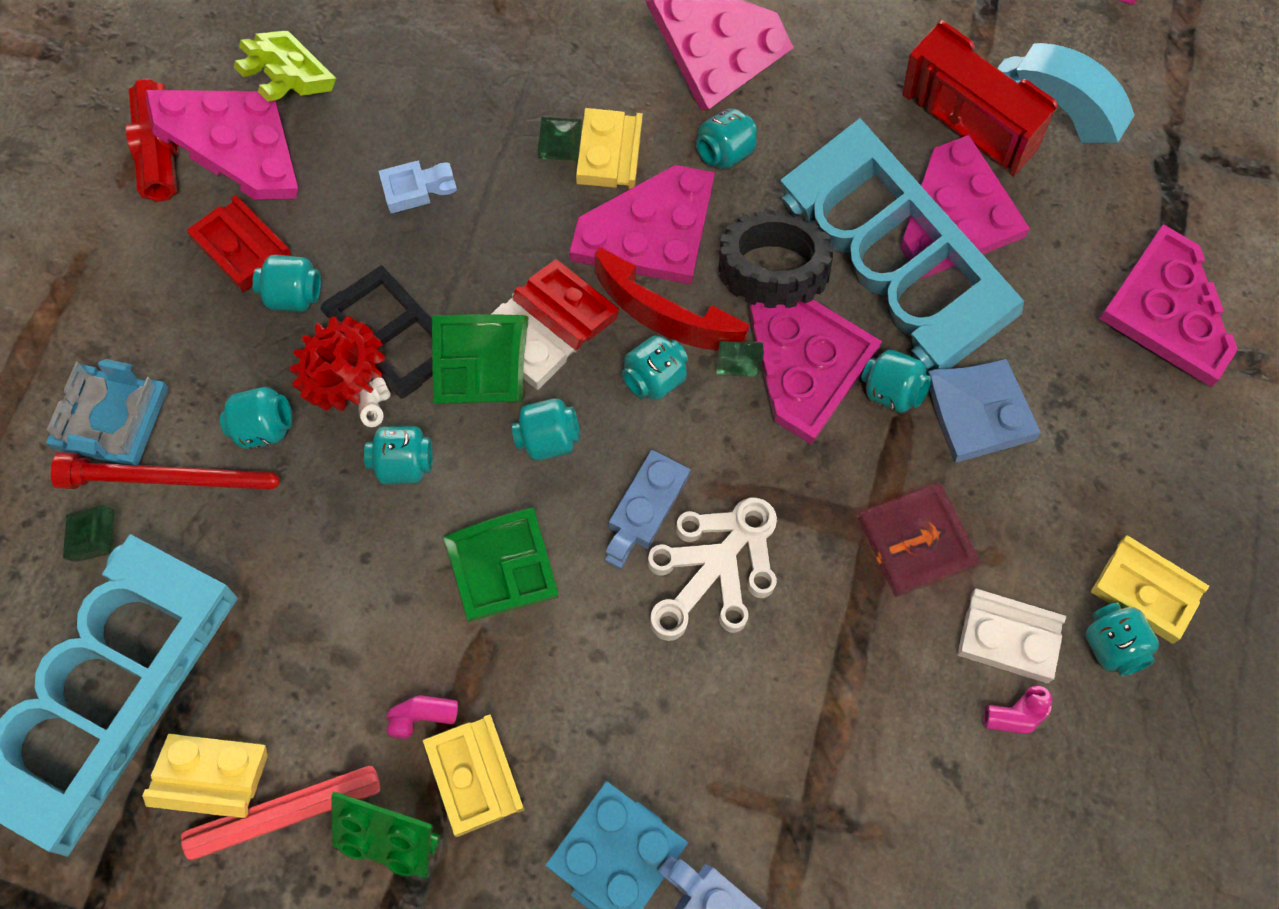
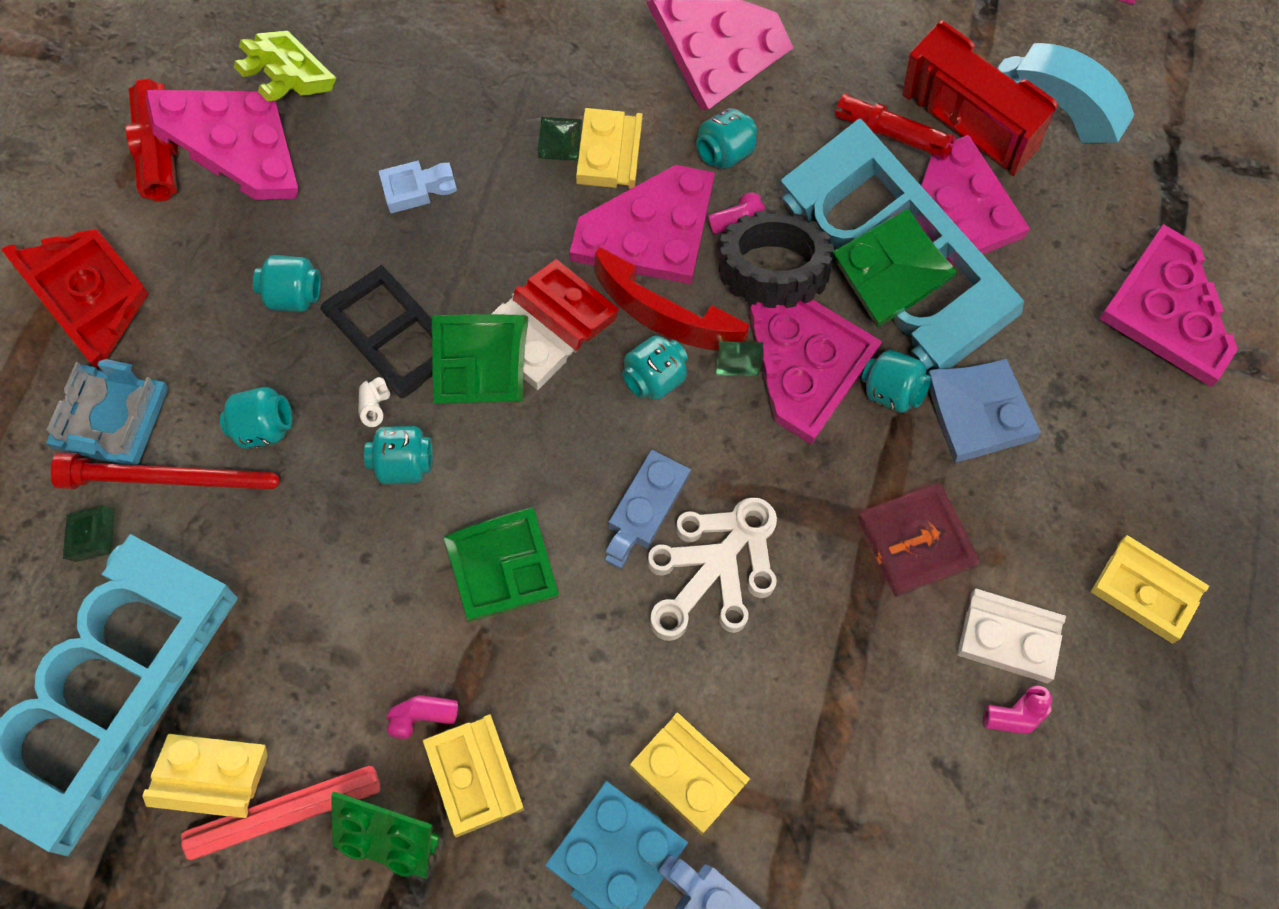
(82, 288): none -> red wing
(236, 241): red plate -> none
(337, 363): red gear -> none
(546, 429): teal head -> none
(689, 773): none -> light yellow plate
(748, 206): none -> dark pink arm
(893, 267): none -> green plate
(895, 126): none -> red pin
(1122, 639): teal head -> none

